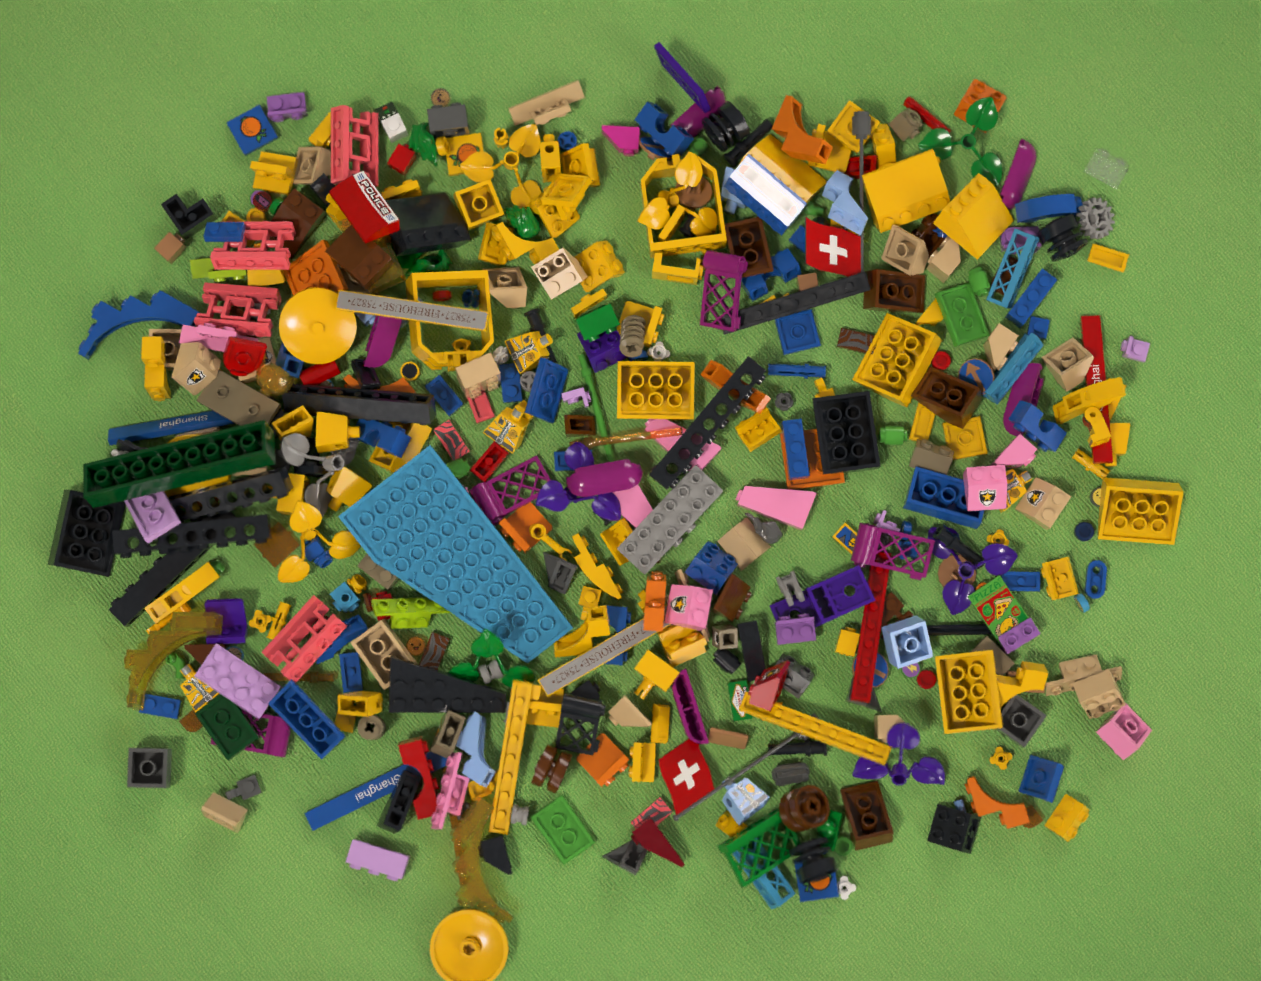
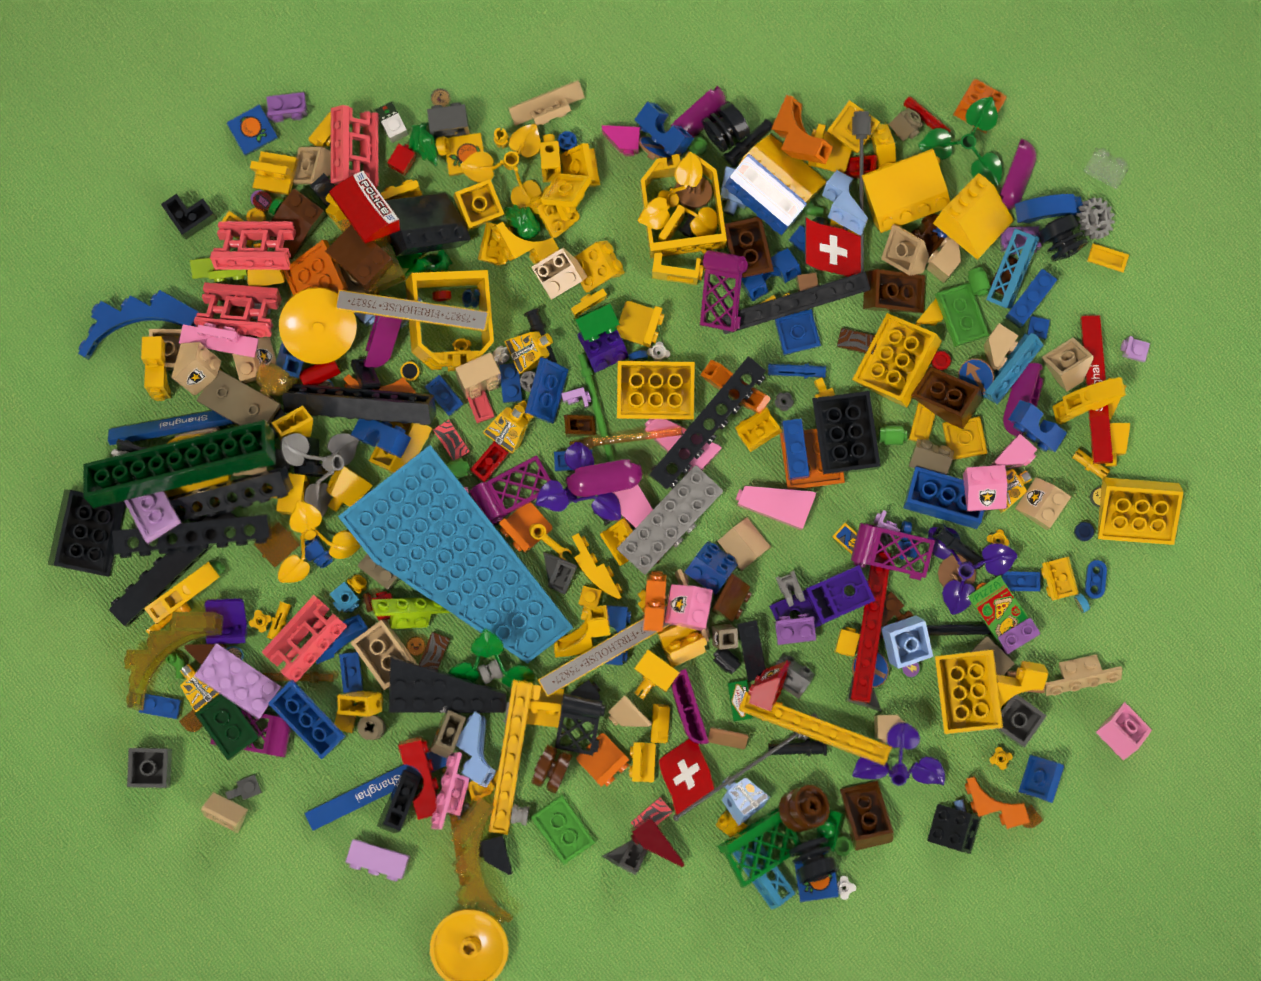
(171, 247): medium nougat brick -> none
(224, 232): blue plate -> none
(243, 355): red tile -> none
(334, 432): yellow torso -> none
(508, 286): tan slope -> none
(632, 336): dark tan piece -> none
(682, 77): dark purple tile -> none
(766, 530): dark grey piece -> none
(790, 773): dark grey piece -> none
(926, 679): red tile -> none
(1067, 818): yellow bracket -> none
(1097, 427): yellow leg -> none
(1099, 694): tan slope -> none

